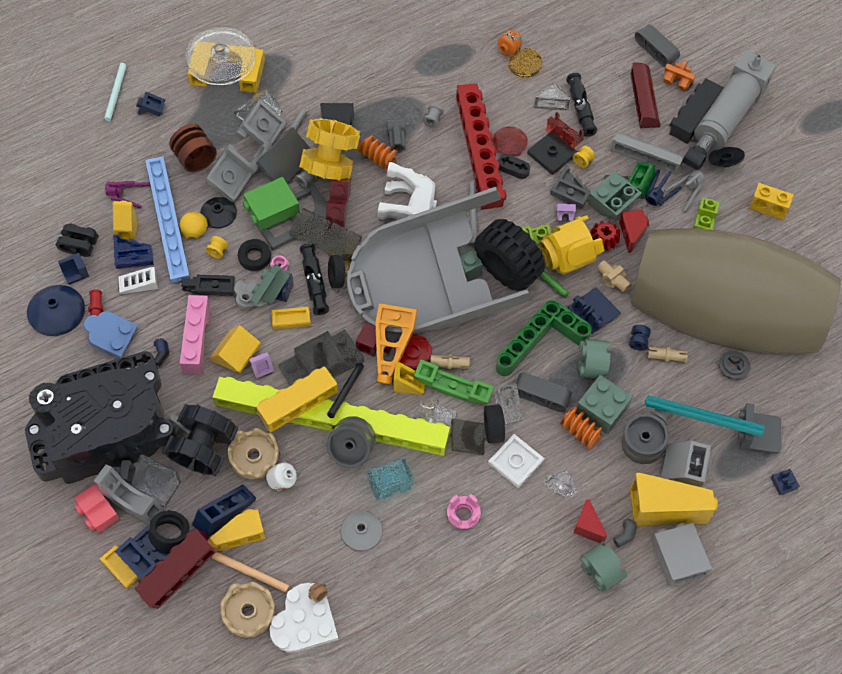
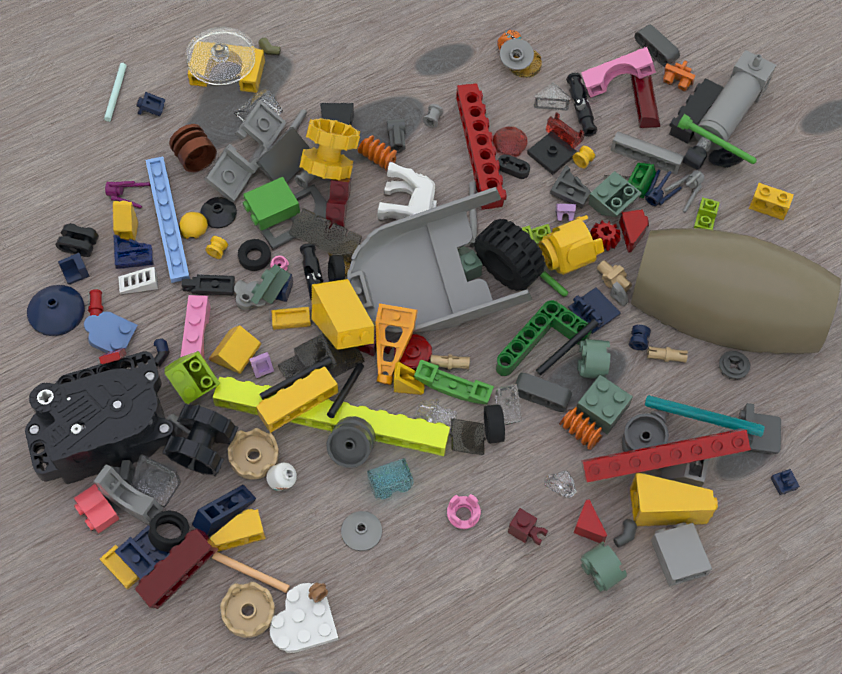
(112, 356): none -> red tile
(191, 376): none -> lime slope
(265, 45): none -> olive arm
(289, 381): none -> black bar
(341, 314): none -> yellow slope
(516, 461): white tile -> none
(518, 48): none -> light grey dish
(524, 526): none -> dark red brick
(567, 346): none -> black bar
(619, 294): none -> light grey tile
(636, 63): none -> bright pink arch
(665, 455): none -> red brick
(686, 123): none -> bright green piece

